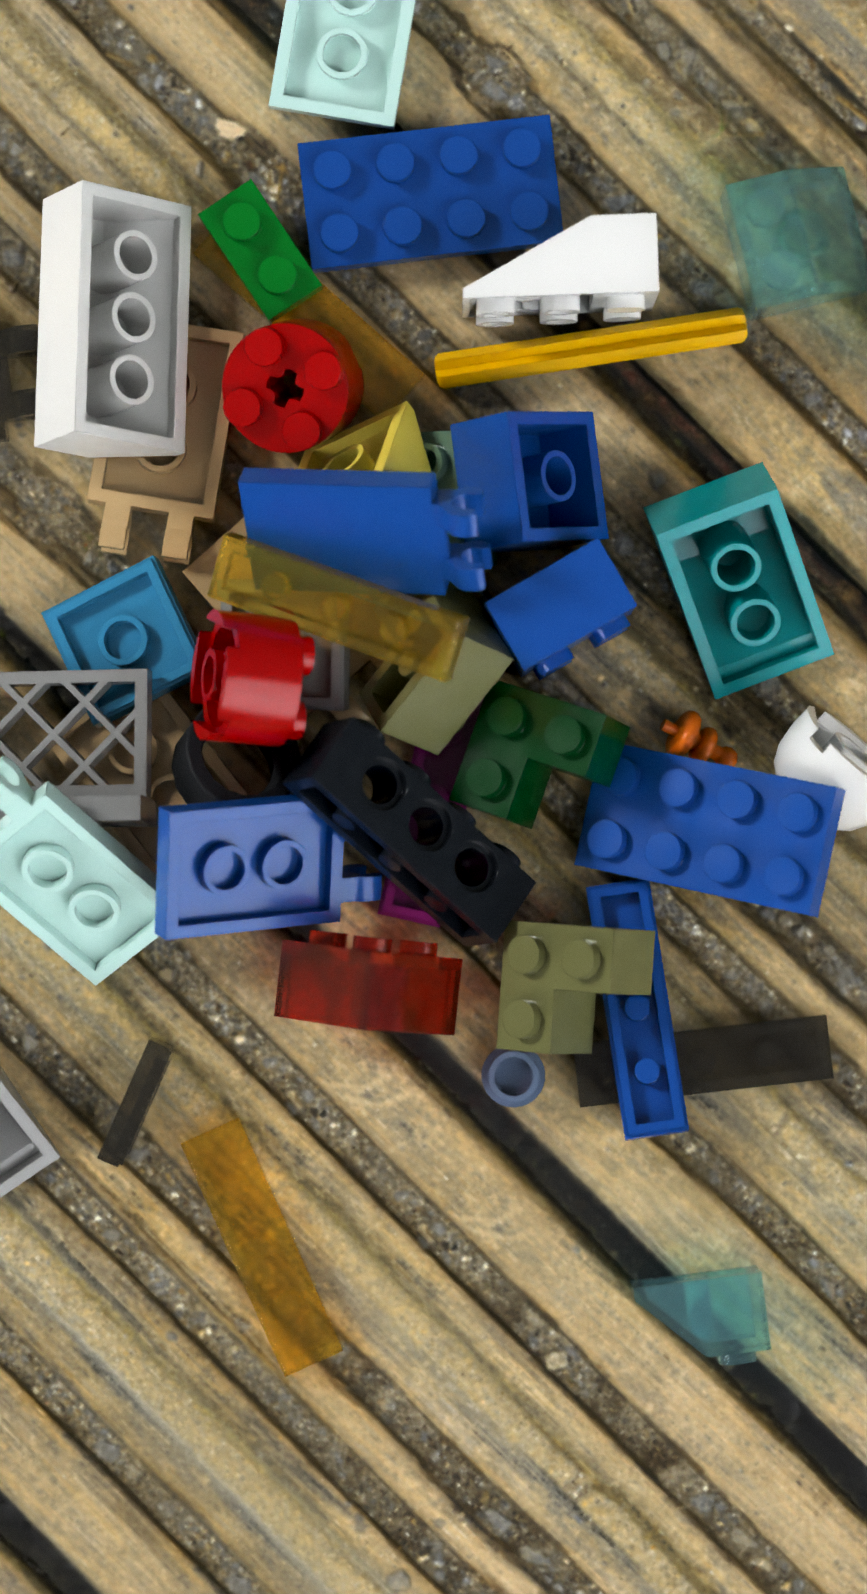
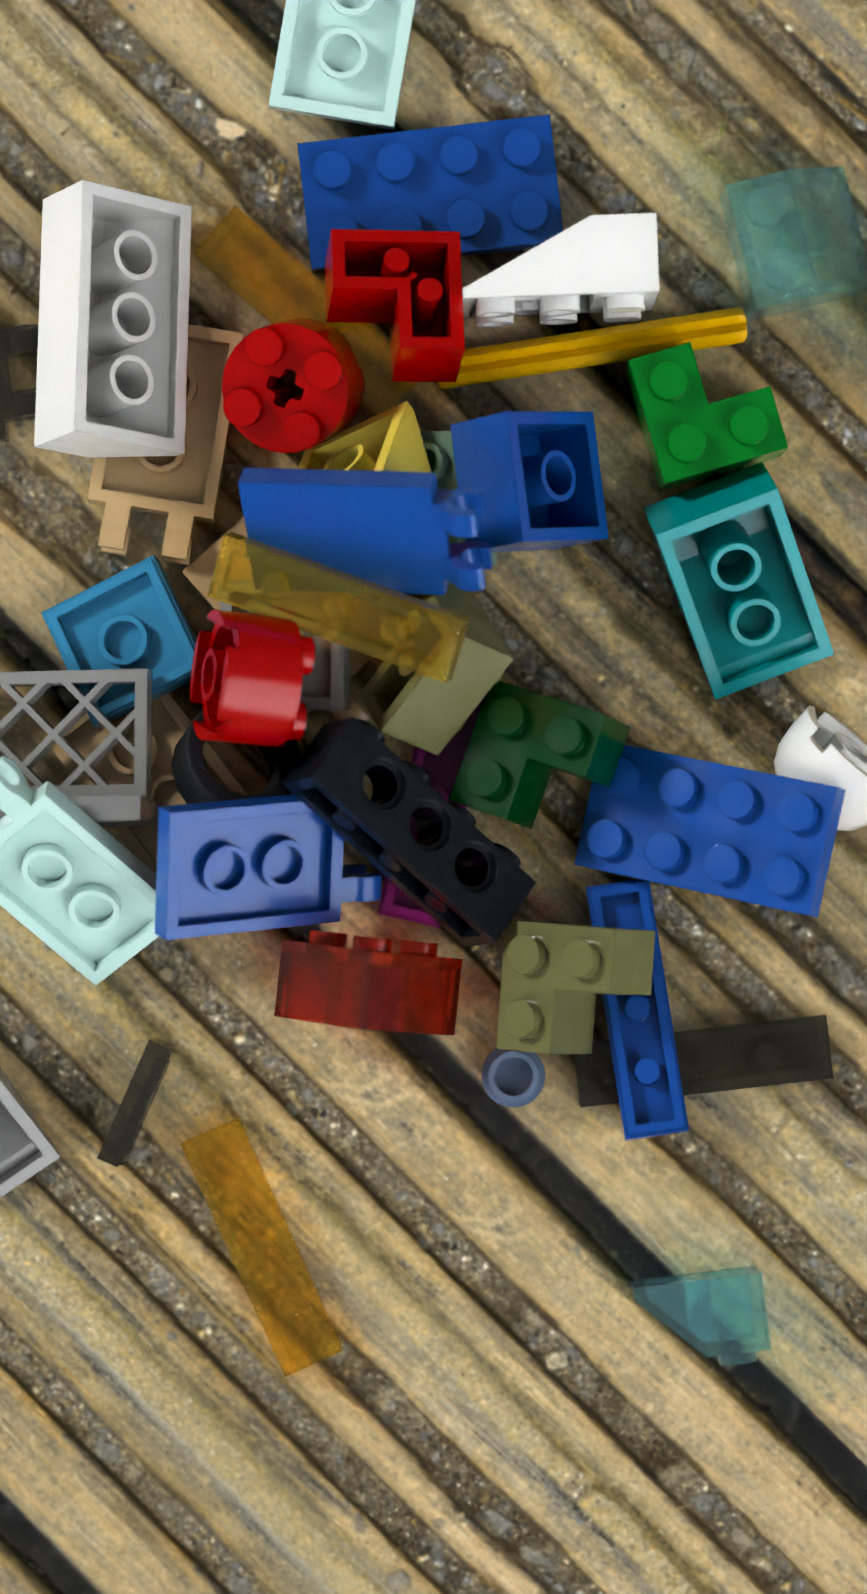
(260, 251): green plate -> none
(405, 282): none -> red brick
(561, 608): blue brick -> none
(687, 434): none -> green brick
(702, 744): orange hair -> none

